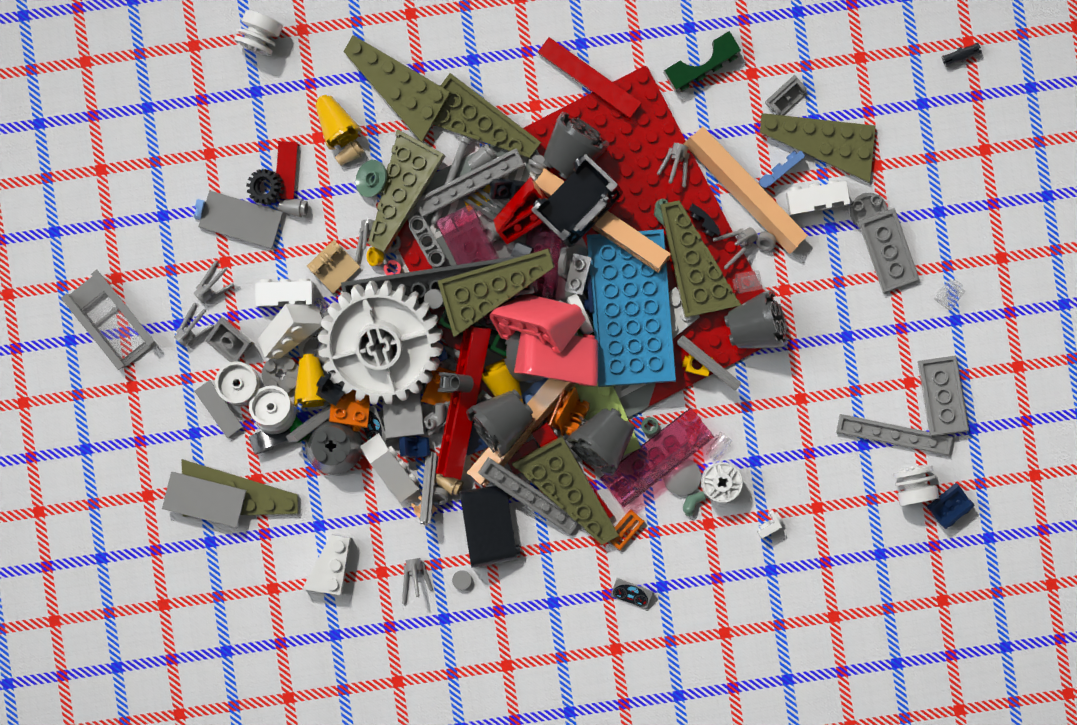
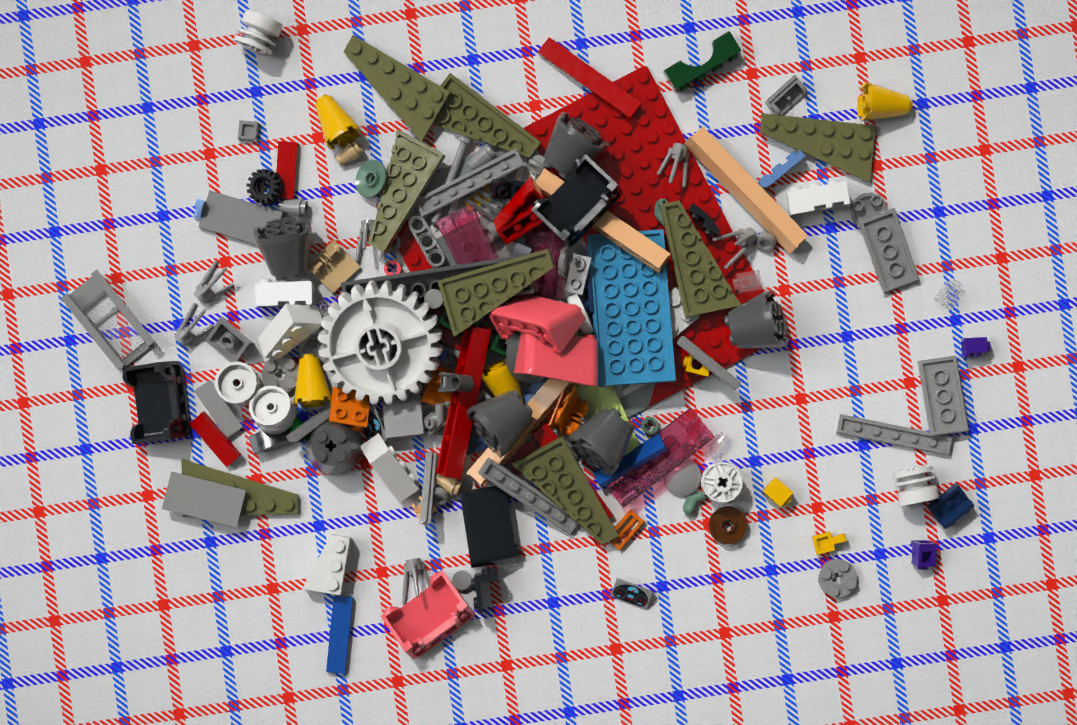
(159, 401): none -> black windscreen
(215, 439): none -> red tile
(248, 130): none -> light grey tile
(285, 246): none -> dark grey cone
(328, 390): black bracket -> none
(339, 634): none -> blue tile
(374, 257): yellow tile -> none
(414, 447): dark blue bracket -> none
(429, 617): none -> coral windscreen
(485, 575): none -> black bracket
(634, 459): none -> blue tile
(732, 515): none -> reddish brown plate
(767, 527): white bracket -> none
(778, 492): none -> yellow brick
(825, 542): none -> yellow plate
(834, 588): none -> light grey plate
(881, 103): none -> yellow cone
(923, 553): none -> dark purple brick
(961, 54): black pin -> none
(975, 346): none -> dark purple brick

